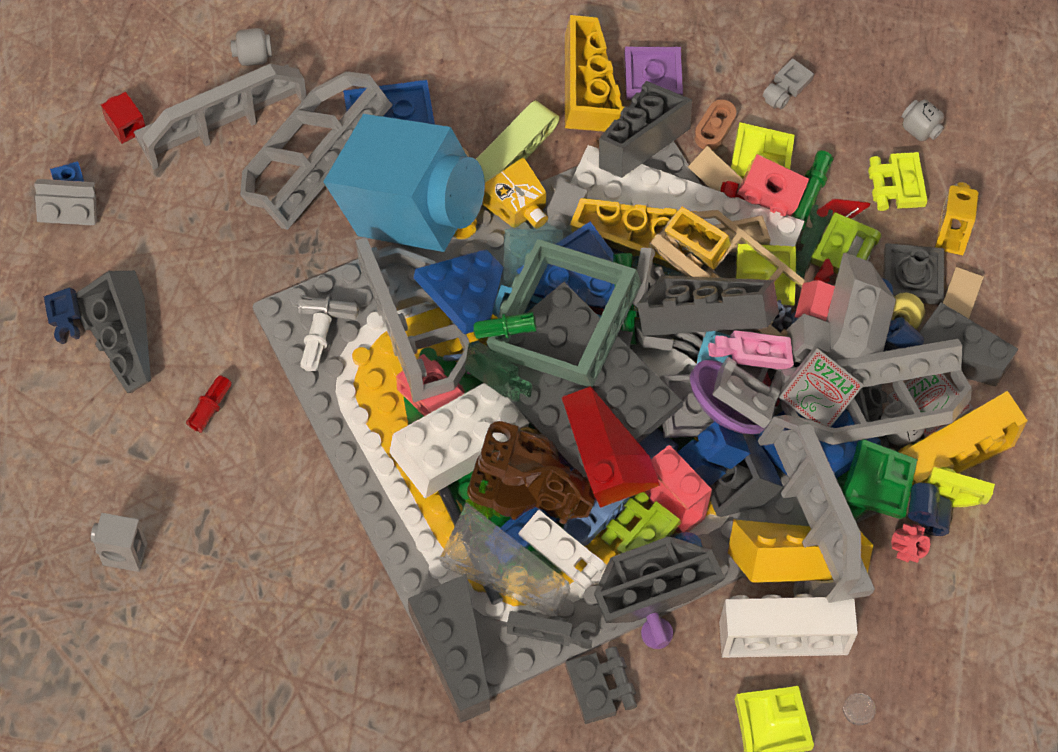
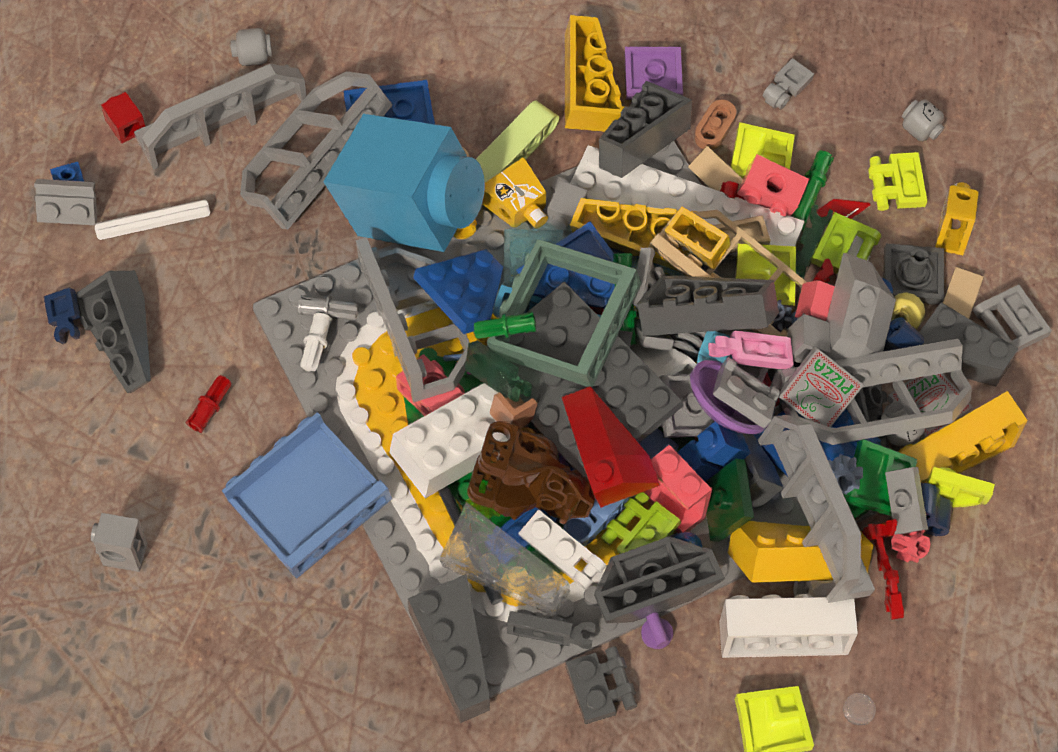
(152, 219): none -> white axle
(306, 495): none -> medium blue panel
(513, 412): none -> nougat panel
(729, 501): none -> dark green plate
(846, 473): none -> sand blue gear
(893, 597): none -> red piece
(906, 500): none -> light grey plate
(1018, 313): none -> light grey plate

